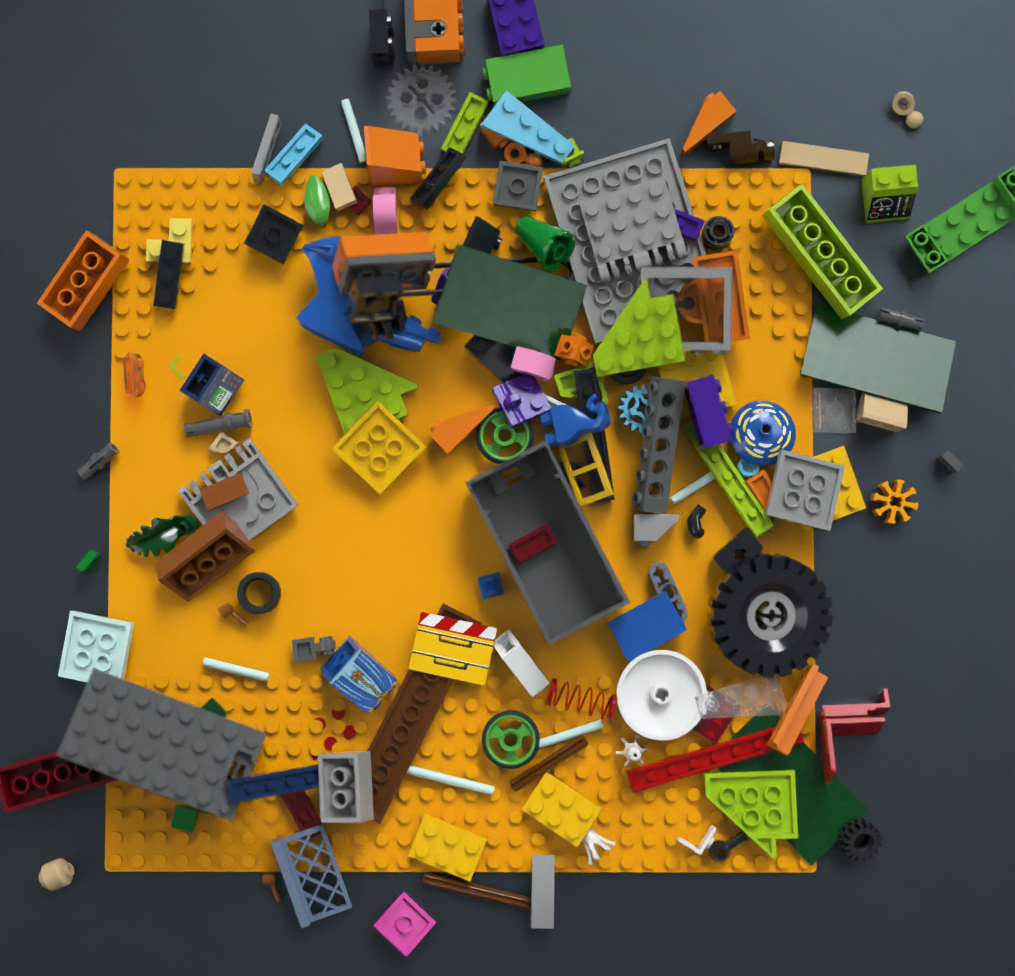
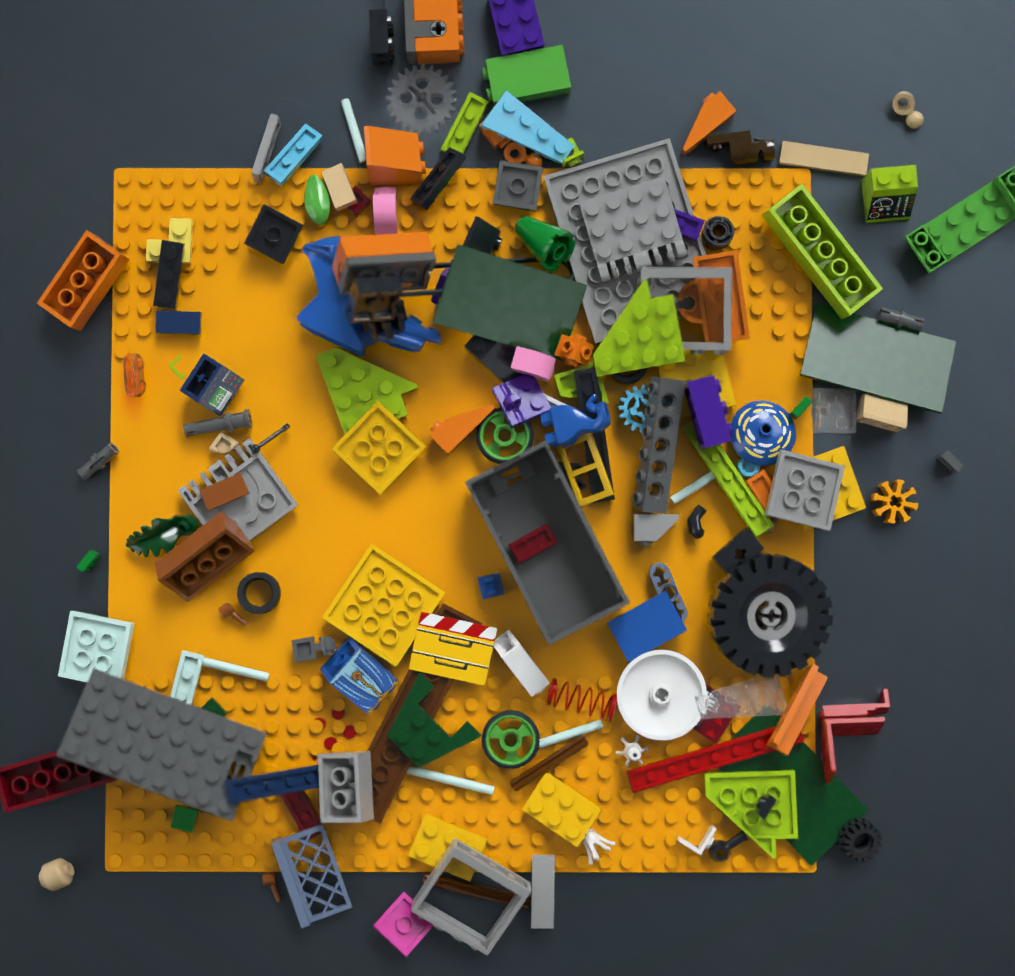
(178, 322): none -> dark blue tile
(187, 676): none -> light aqua plate
(256, 447): none -> hinge
(383, 604): none -> yellow plate
(420, 734): none -> dark green wing
(487, 867): none -> light grey window
(764, 804): none -> black plate
(800, 407): none -> green tile

